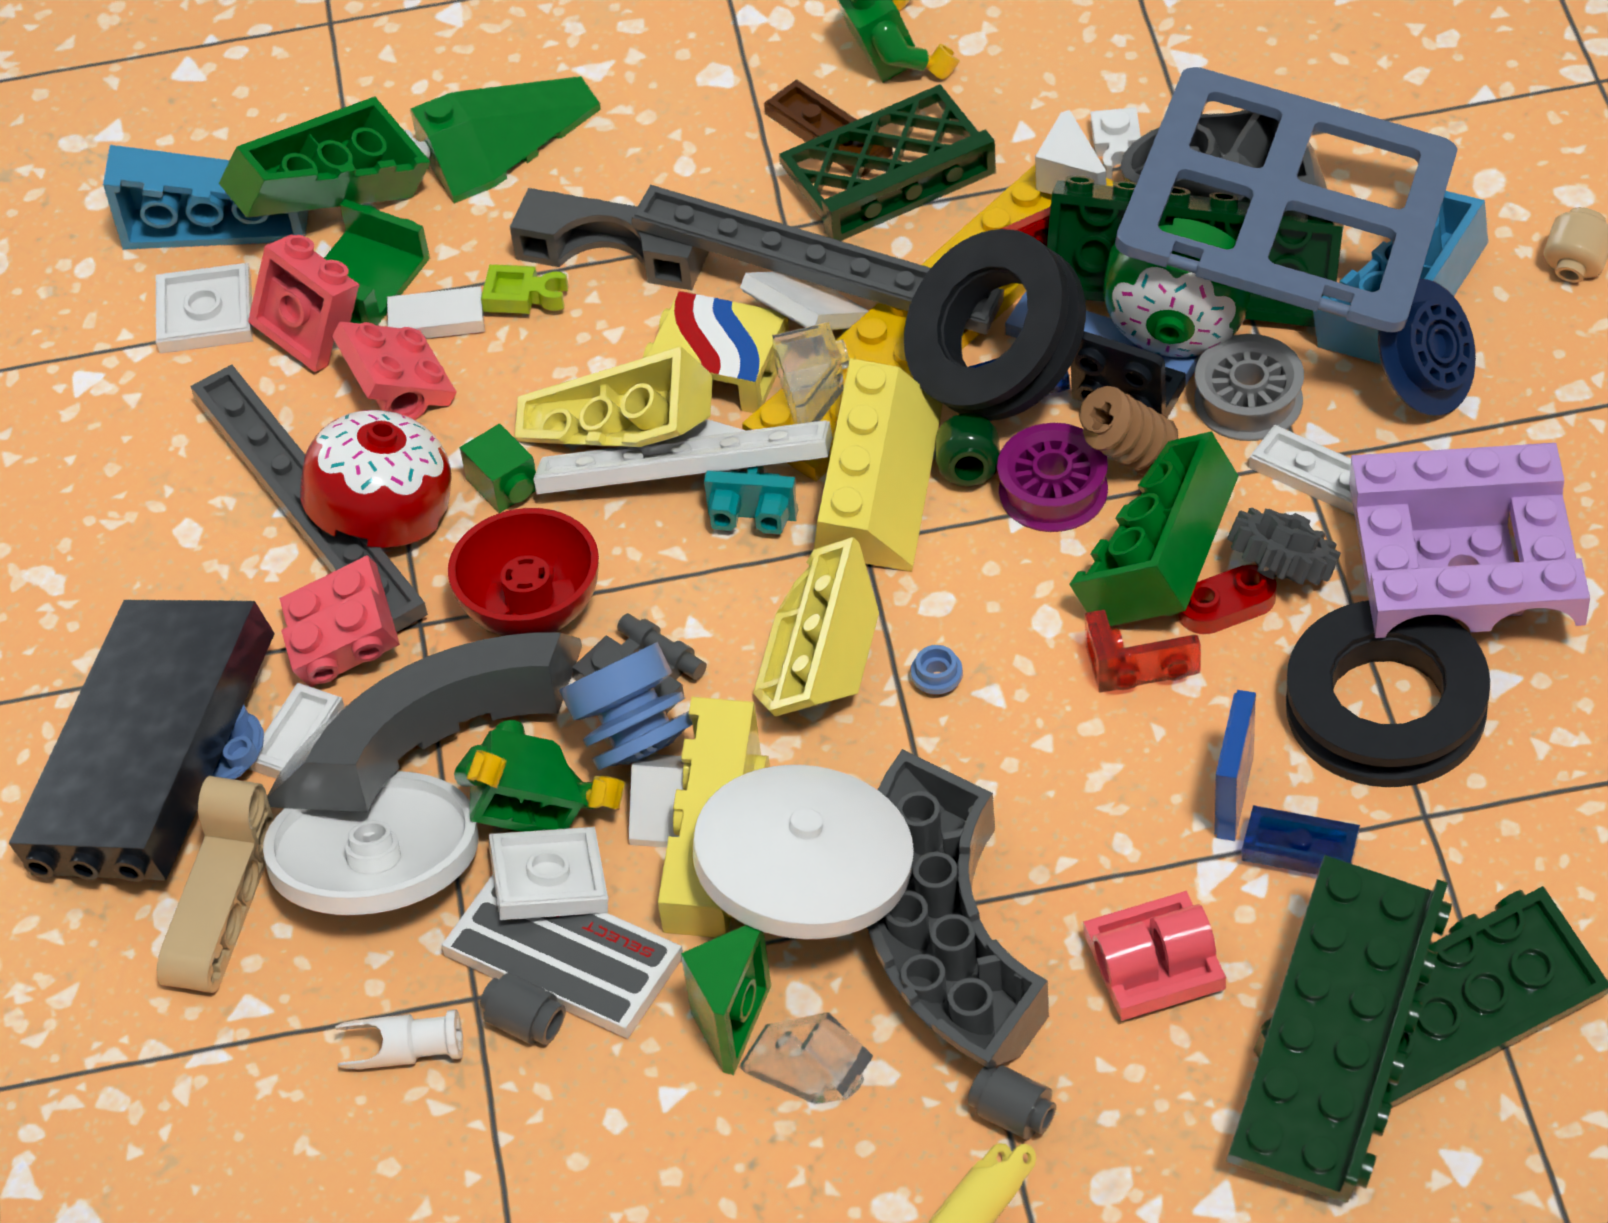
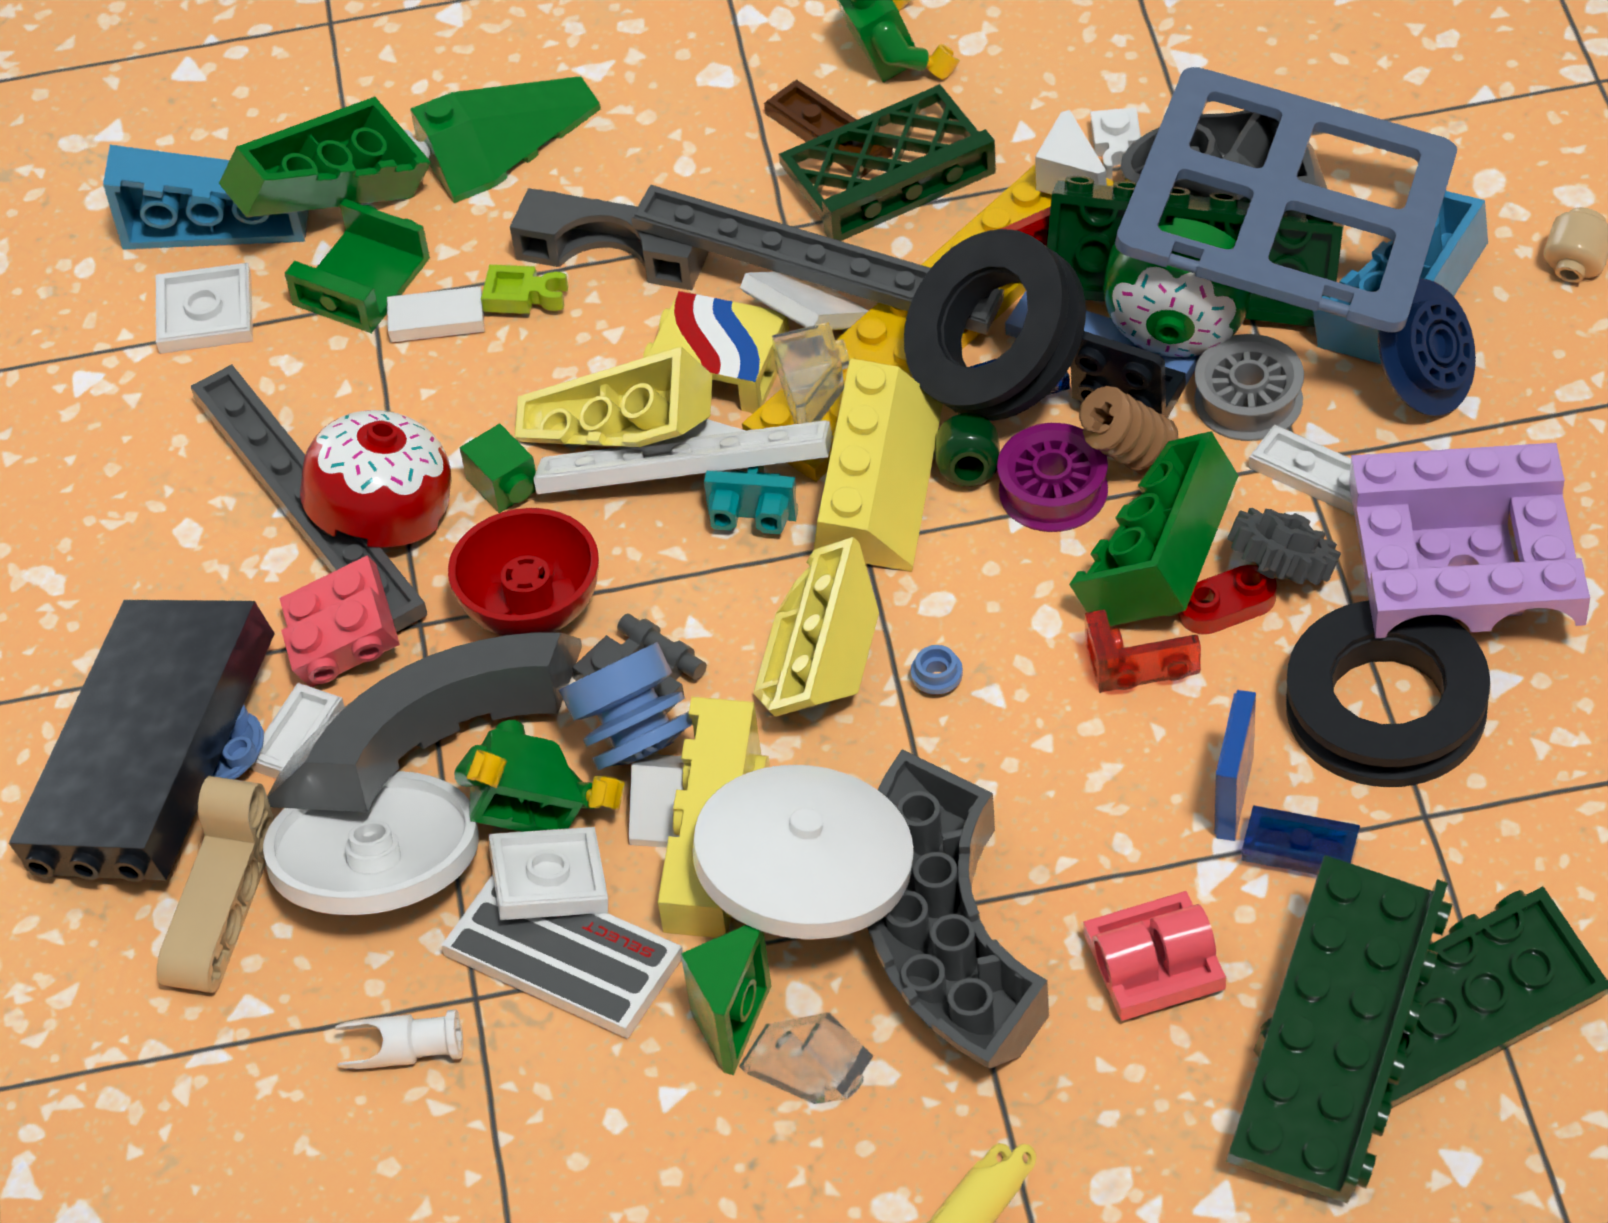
(301, 299): coral plate -> none
(394, 367): coral plate -> none
(522, 1009): dark grey brick -> none
(1012, 1101): dark grey brick -> none

